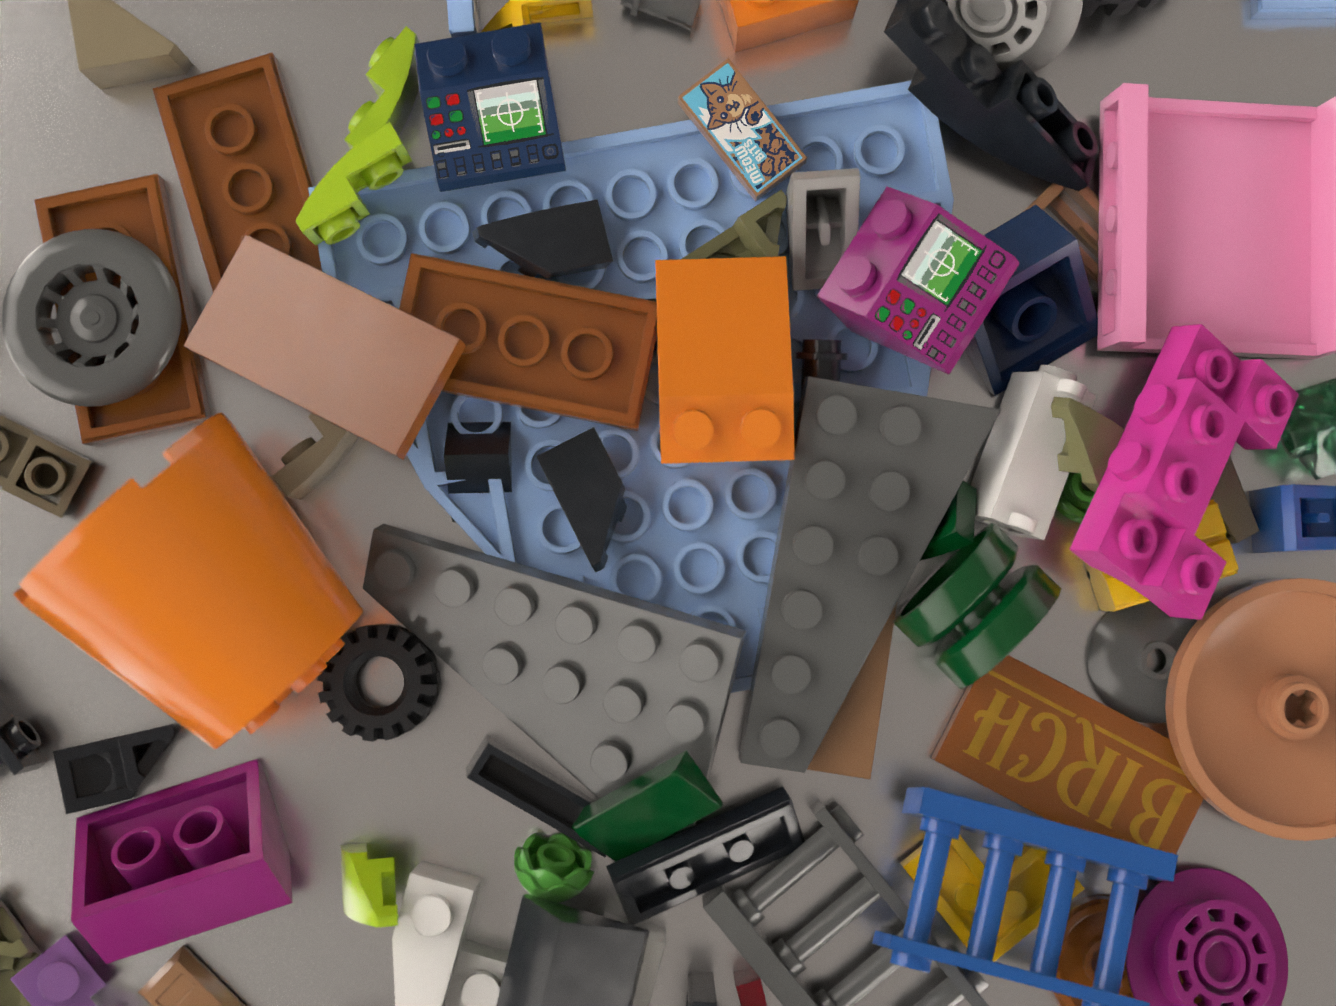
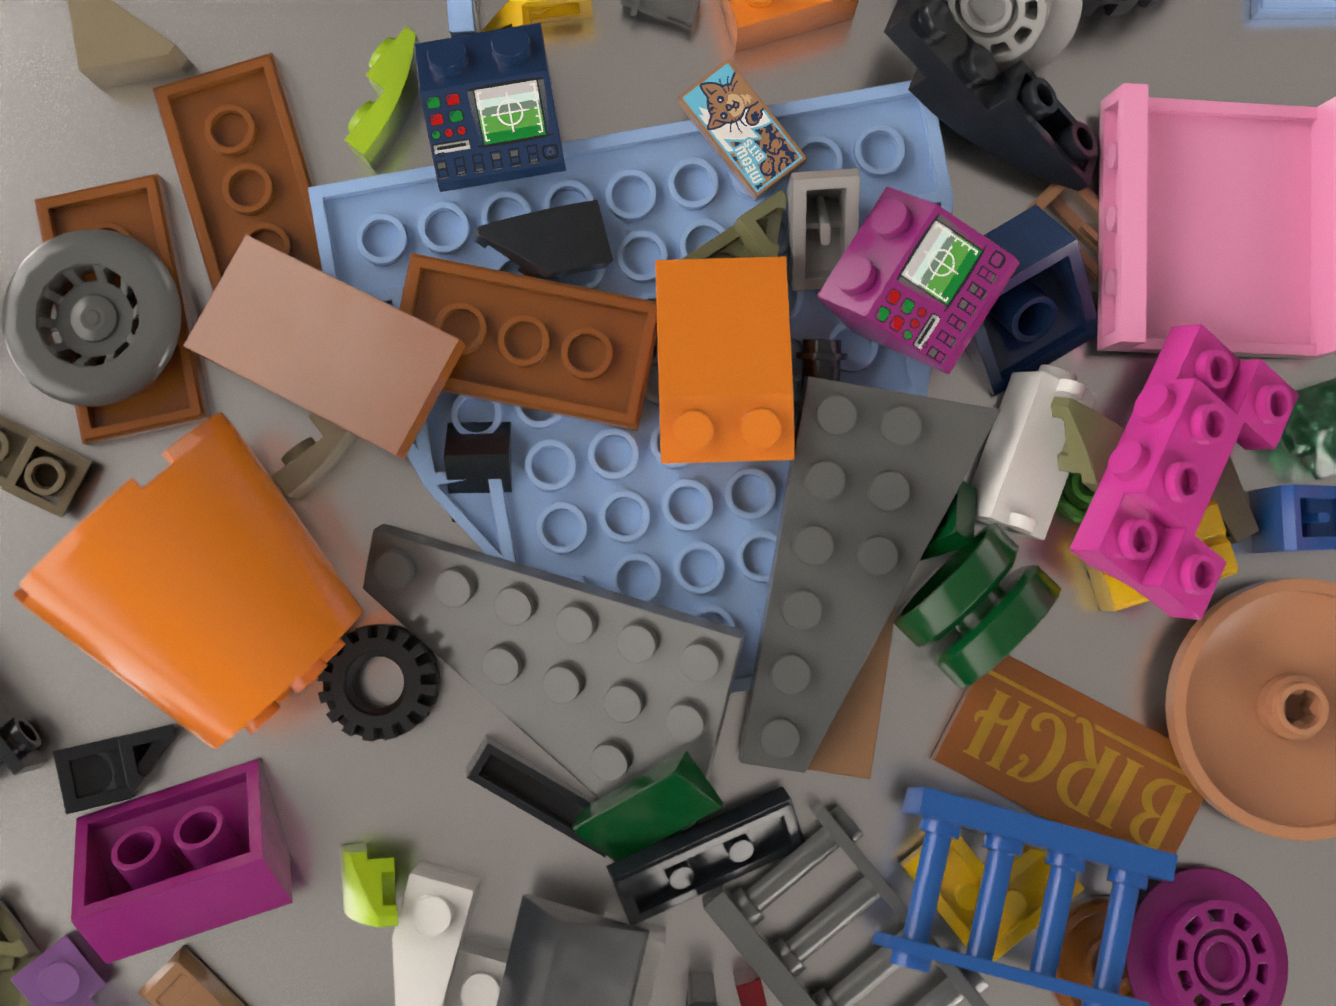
(334, 204): lime slope -> none
(553, 867): bright green plate -> none
(586, 491): black slope -> none
(1119, 659): dark grey dish -> none

